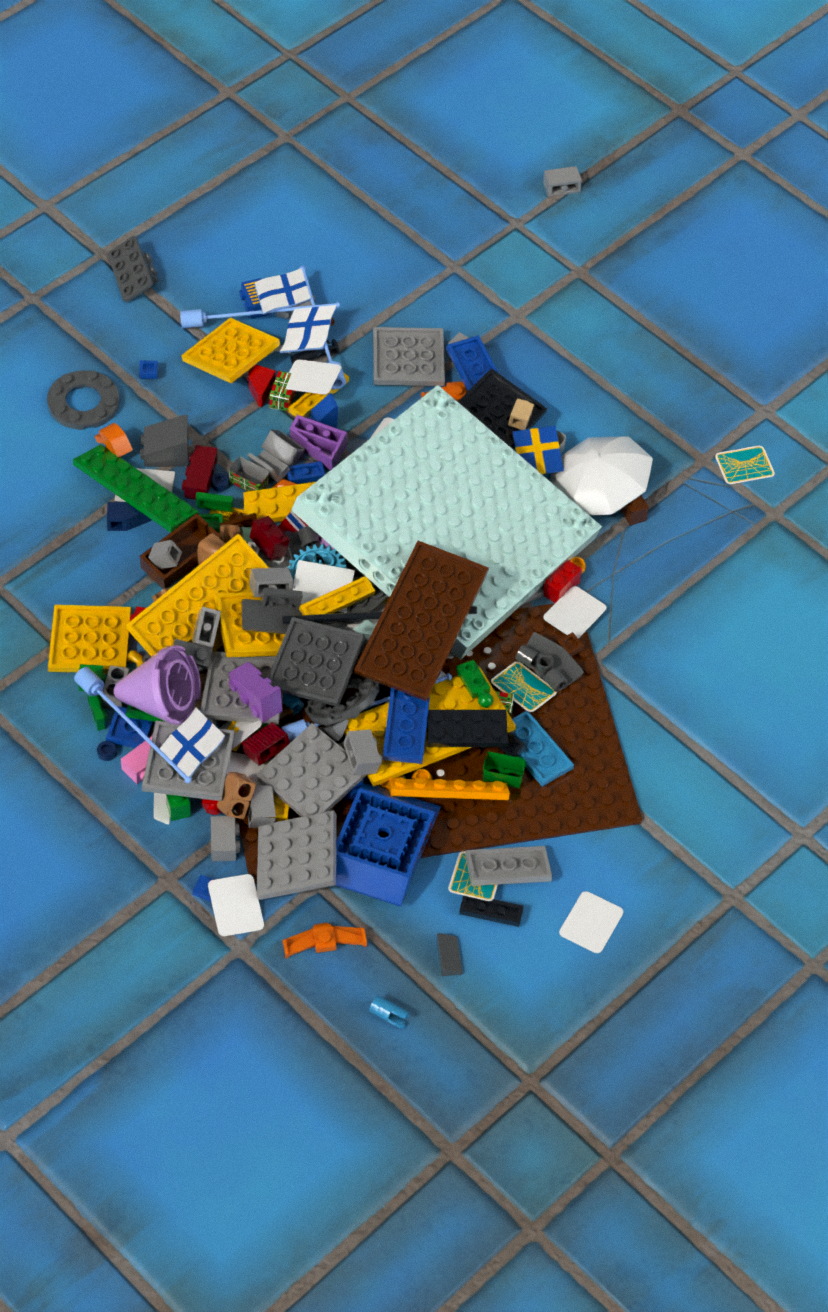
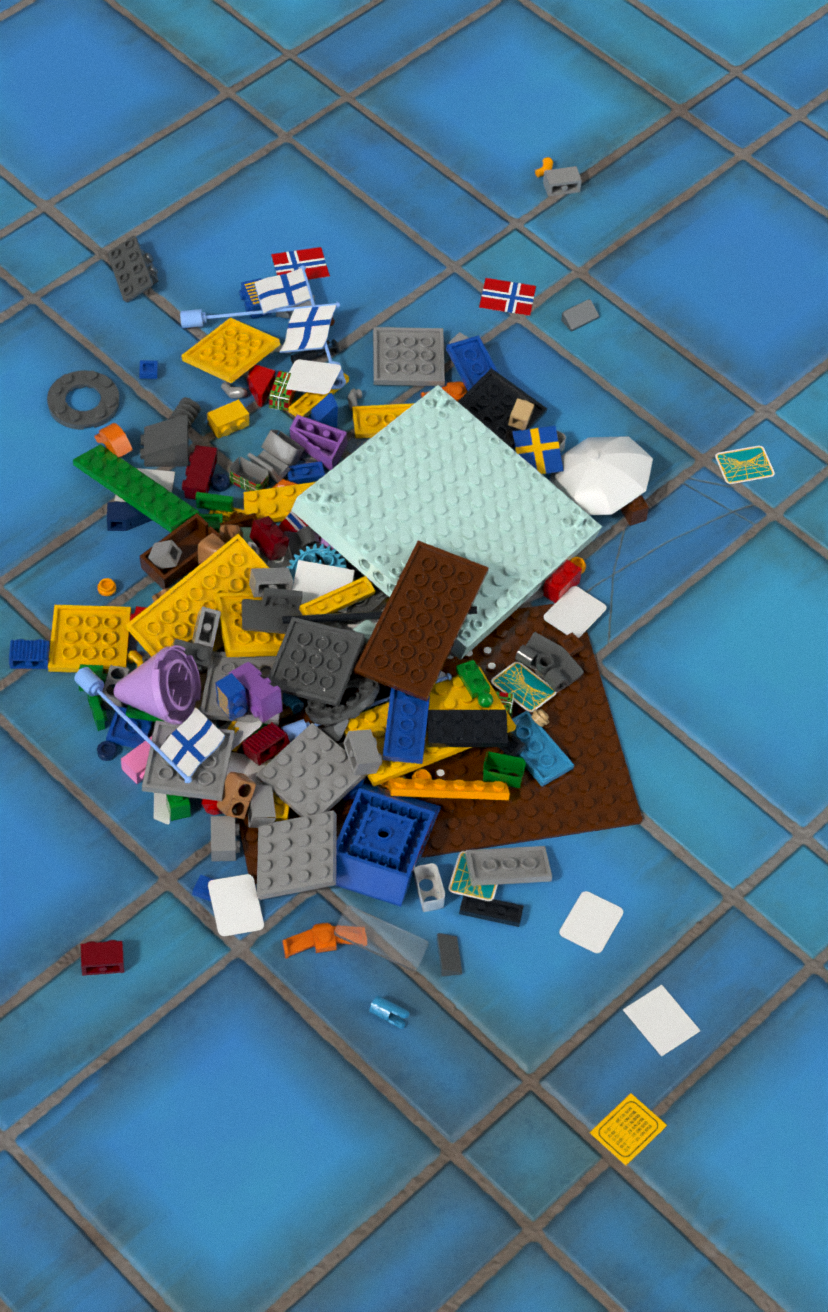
(29, 654): none -> blue brick
(102, 957): none -> dark red brick
(106, 587): none -> light orange plate
(187, 407): none -> dark grey piece
(228, 419): none -> yellow brick
(231, 697): none -> blue brick
(233, 392): none -> light grey arm
(310, 258): none -> red sticker
(352, 397): none -> light grey arm
(373, 418): none -> yellow plate
(381, 938): none -> clear piece
(430, 872): none -> white piece
(507, 296): none -> sticker
(540, 717): none -> tan plate
(547, 165): none -> light orange arm
(579, 315): none -> slope
(628, 1129): none -> yellow sticker
(661, 1020): none -> white sticker

